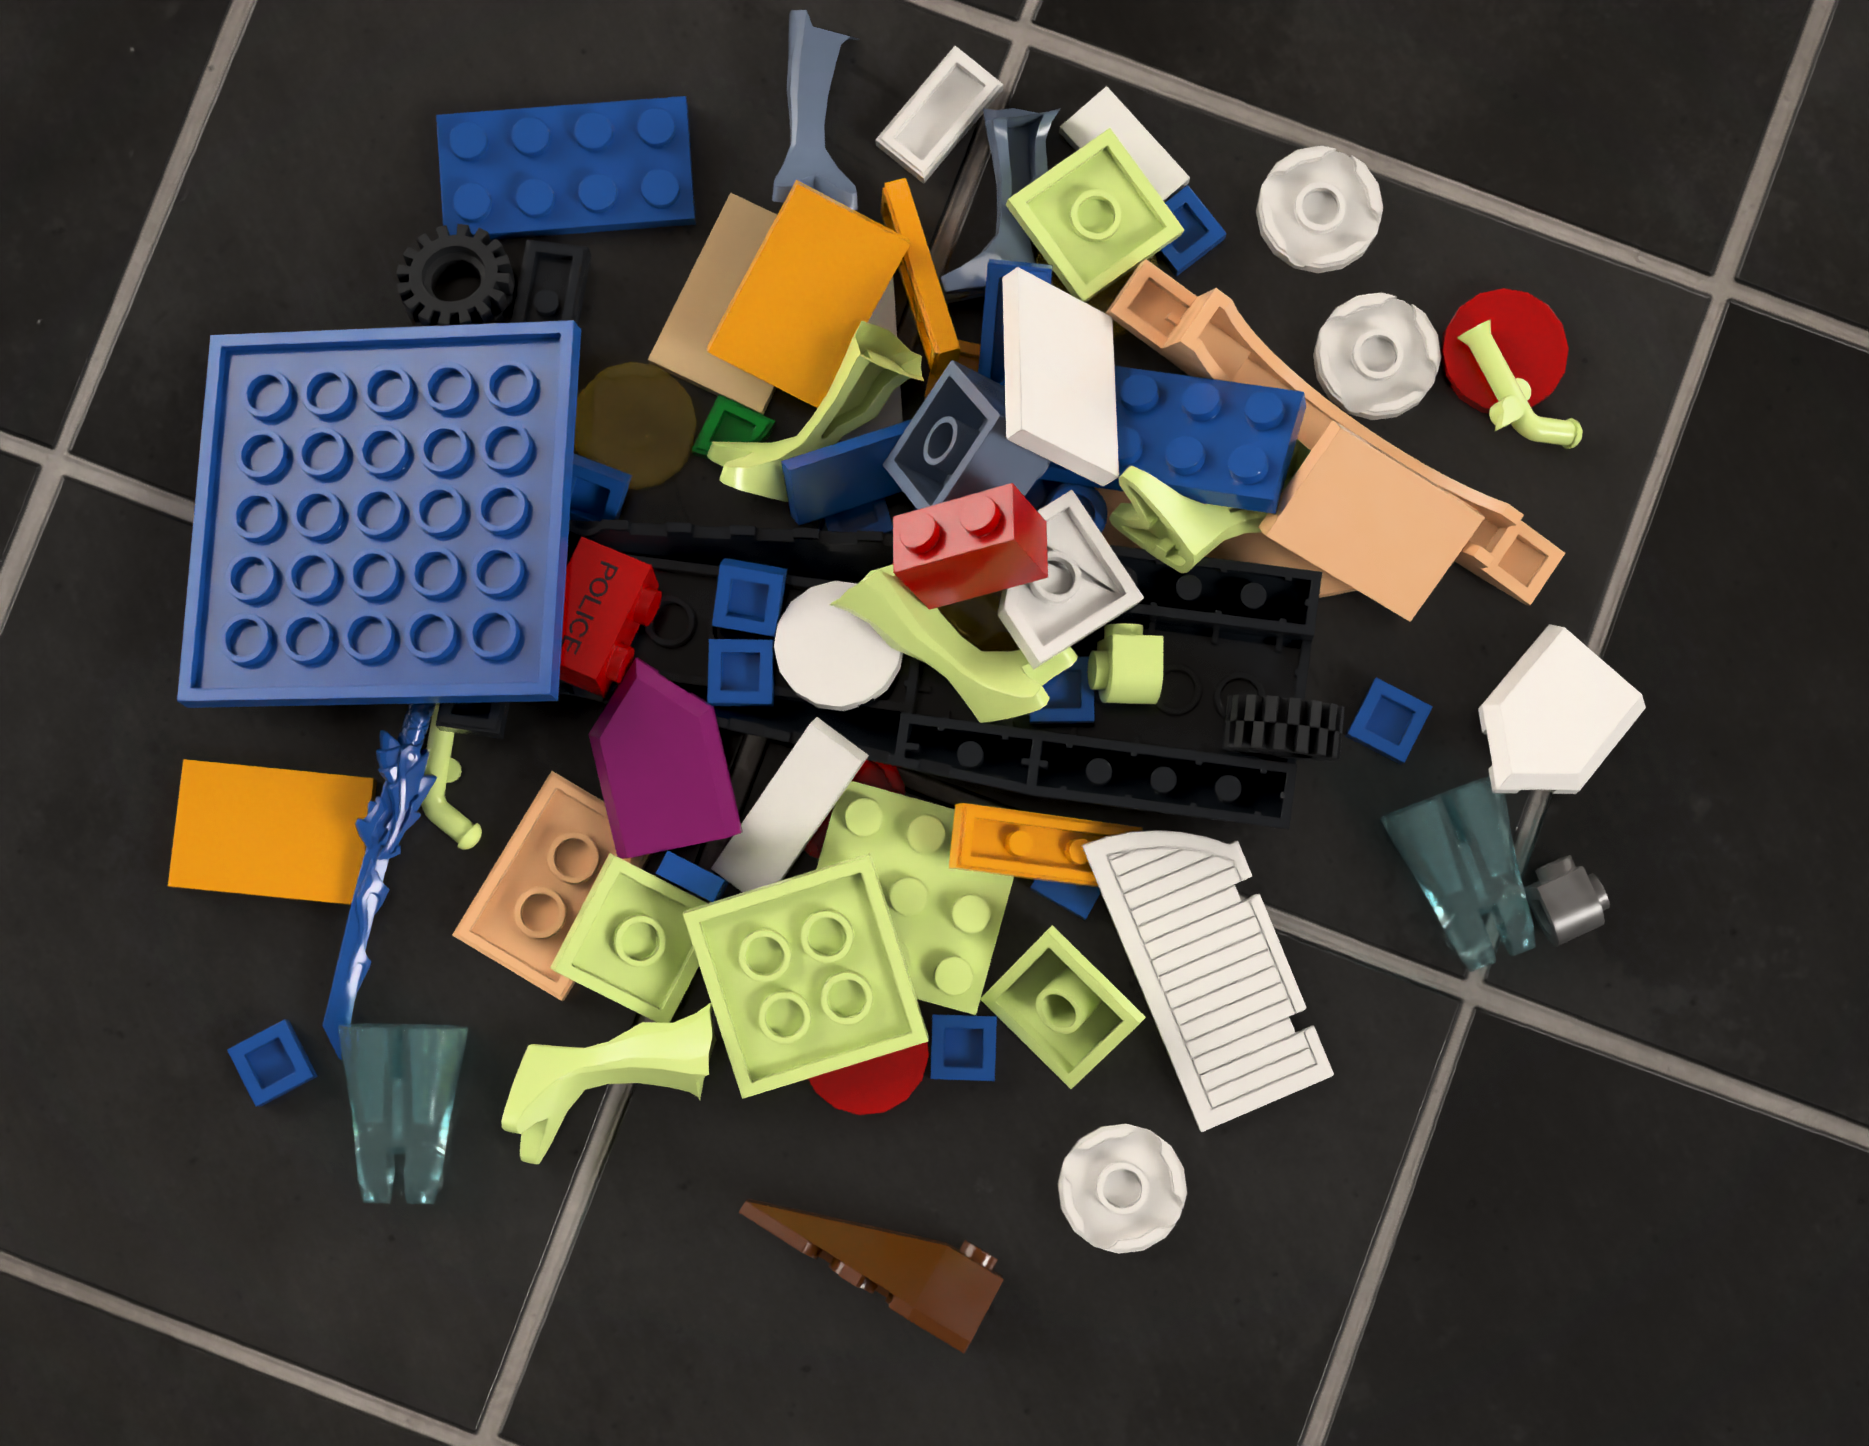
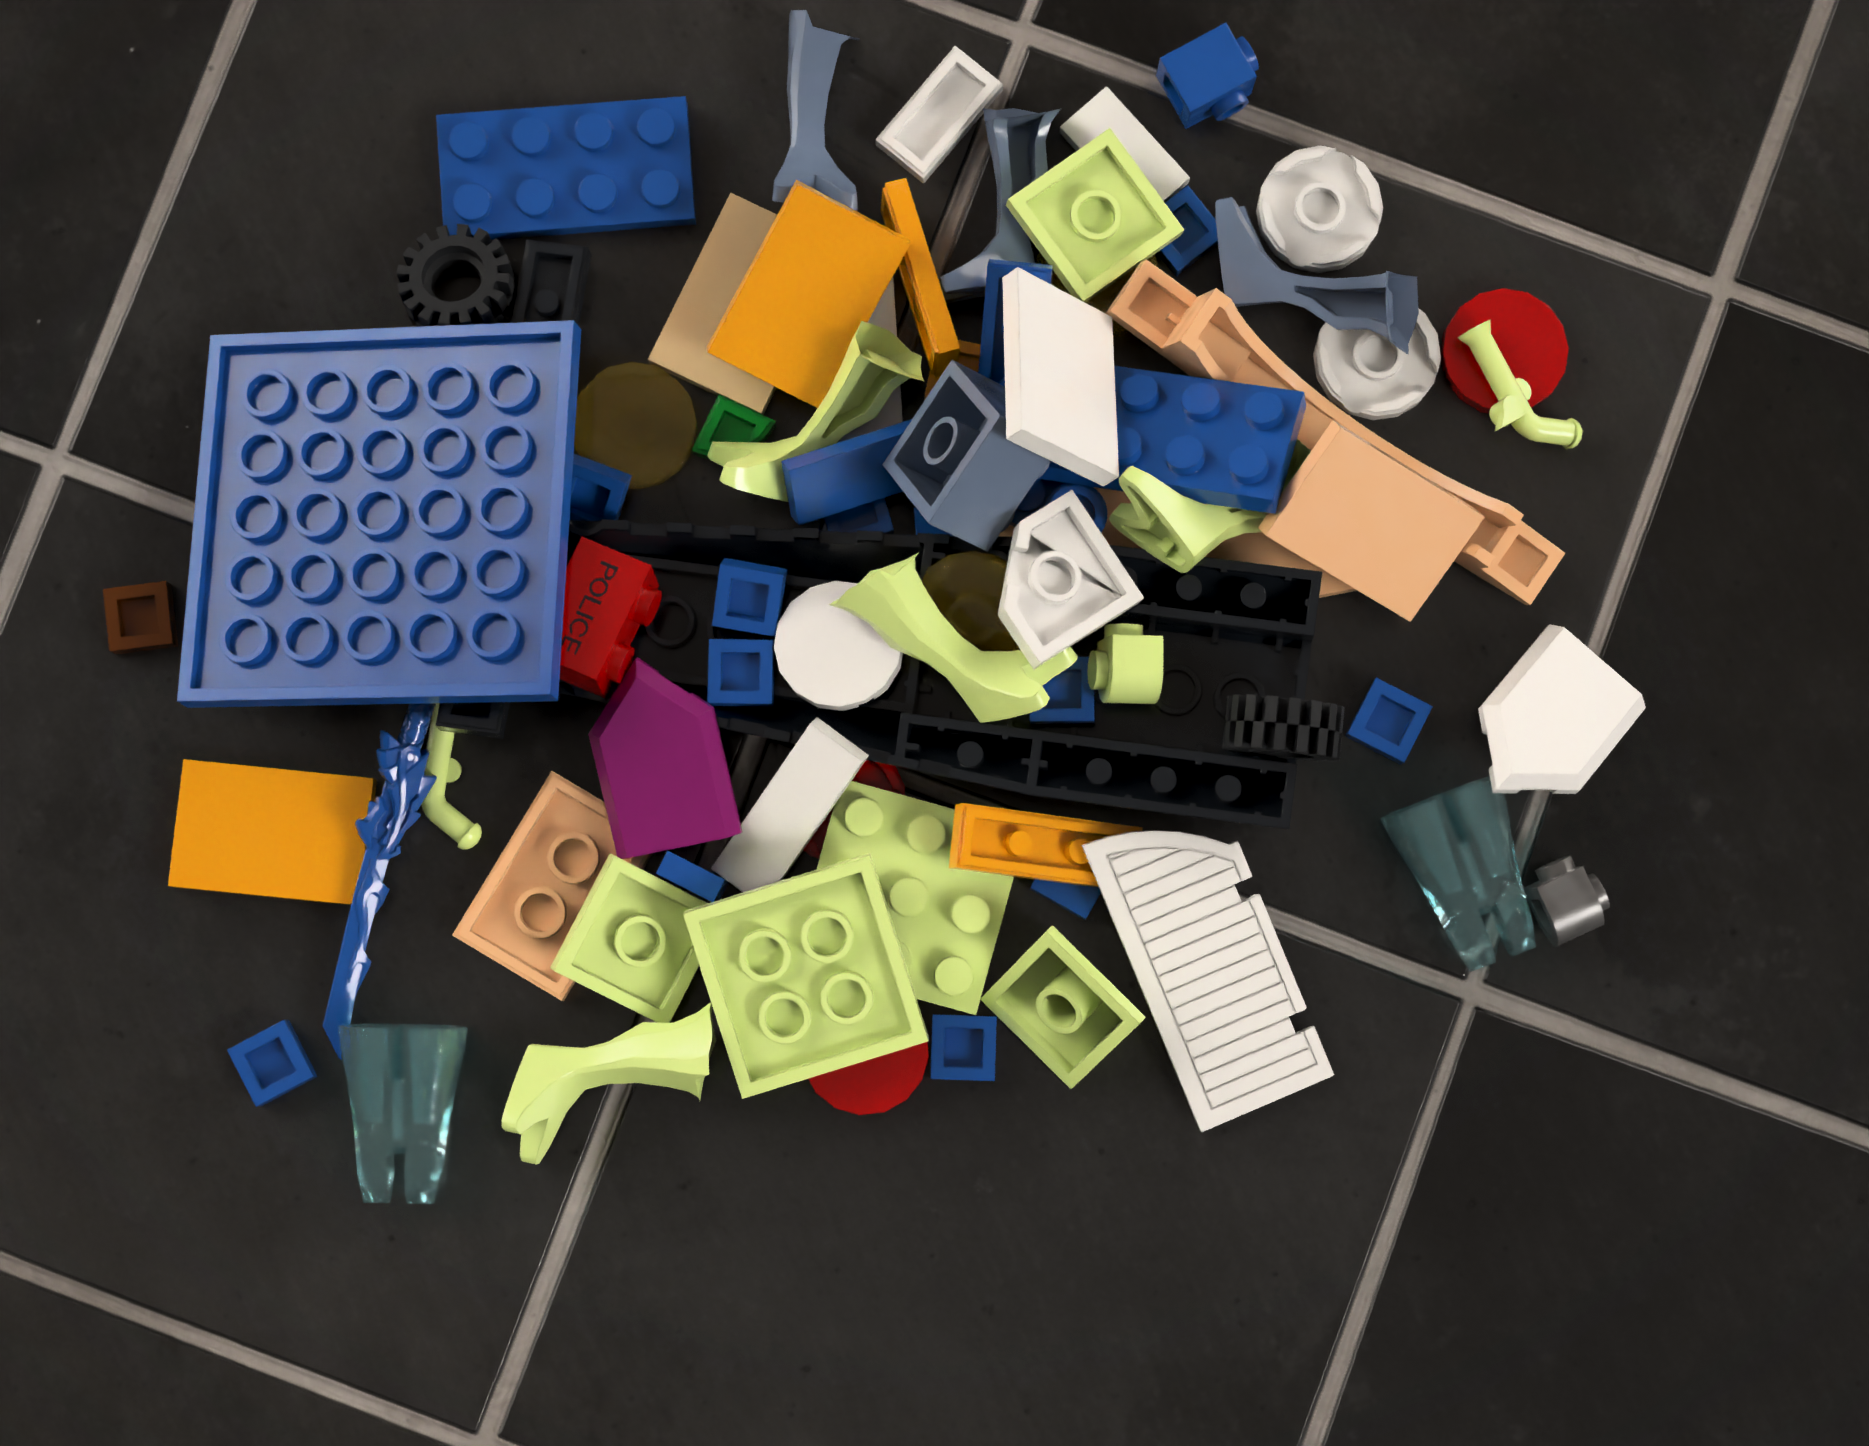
(140, 617): none -> reddish brown tile
(920, 1277): reddish brown wedge -> none
(970, 546): red brick -> none
(1122, 1188): white tile -> none
(1209, 76): none -> blue brick
(1250, 277): none -> sand blue animal

